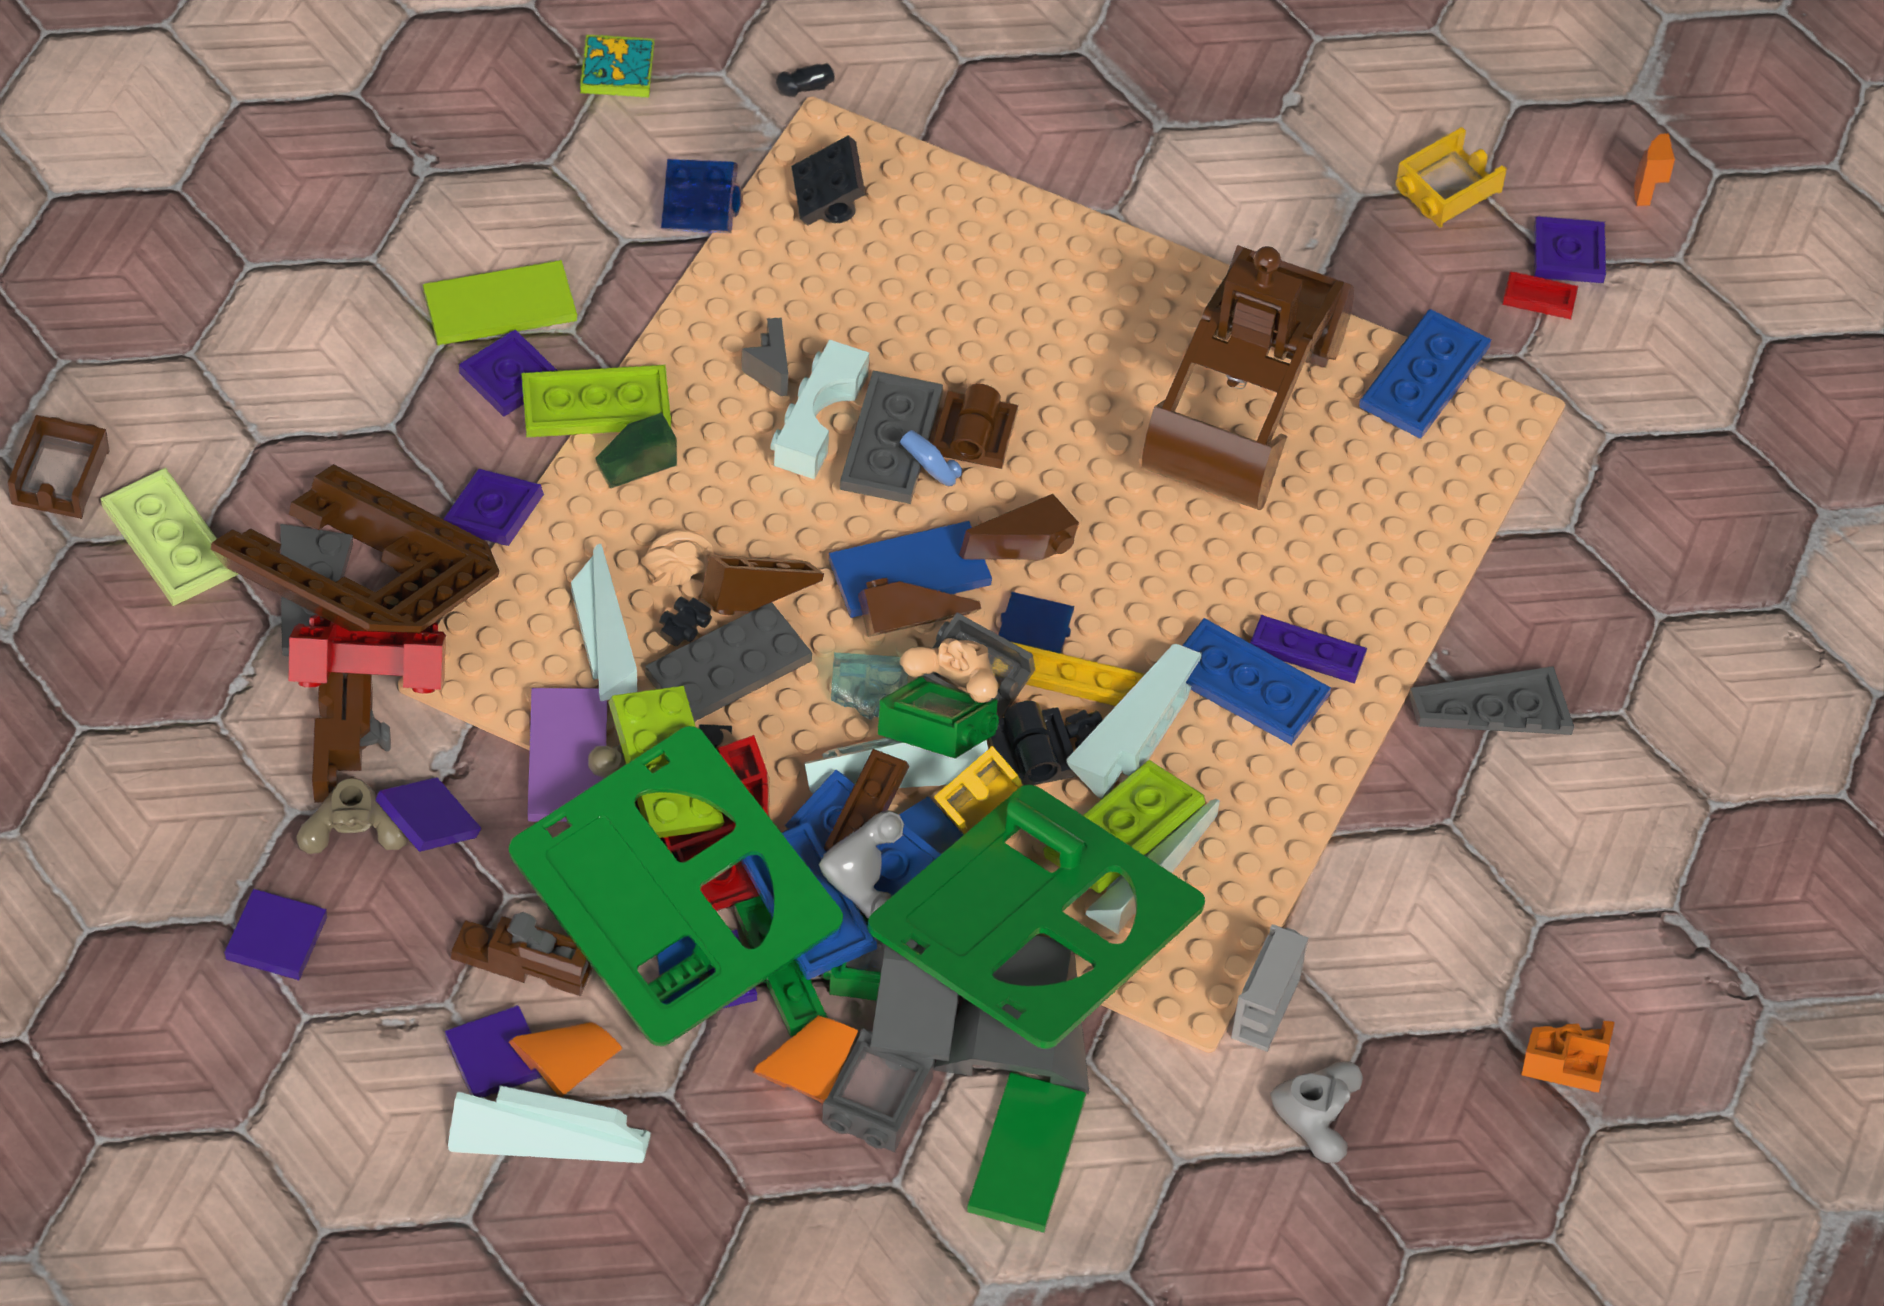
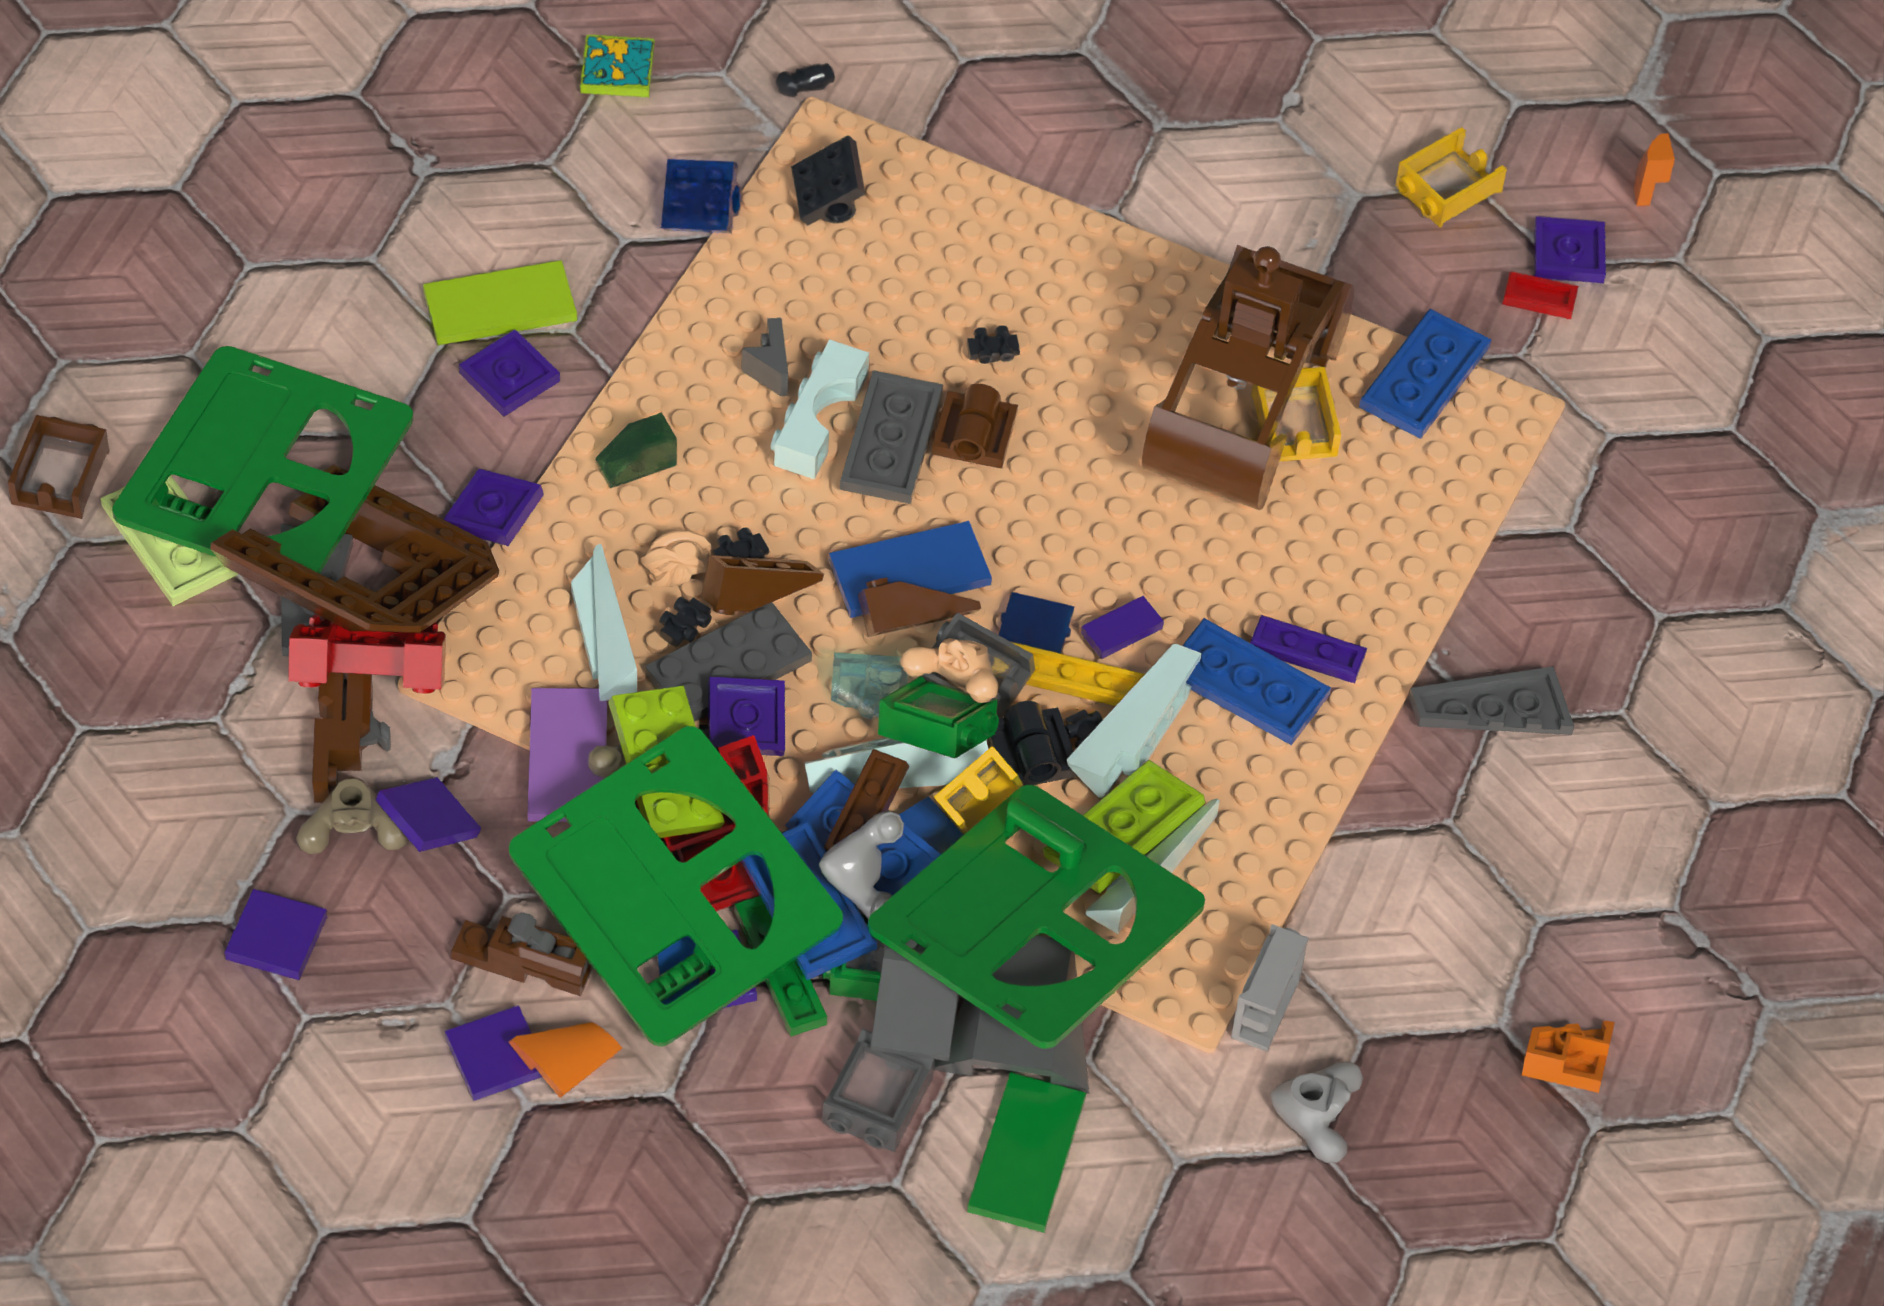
(236, 438): none -> green door
(543, 1127): light aqua wedge -> none
(593, 399): lime tile -> none
(746, 709): none -> dark purple tile
(748, 545): none -> black piece
(810, 1058): orange slope -> none
(931, 458): medium blue arm -> none
(993, 348): none -> black piece
(1023, 533): reddish brown slope -> none
(1122, 627): none -> dark purple tile
(1307, 418): none -> window

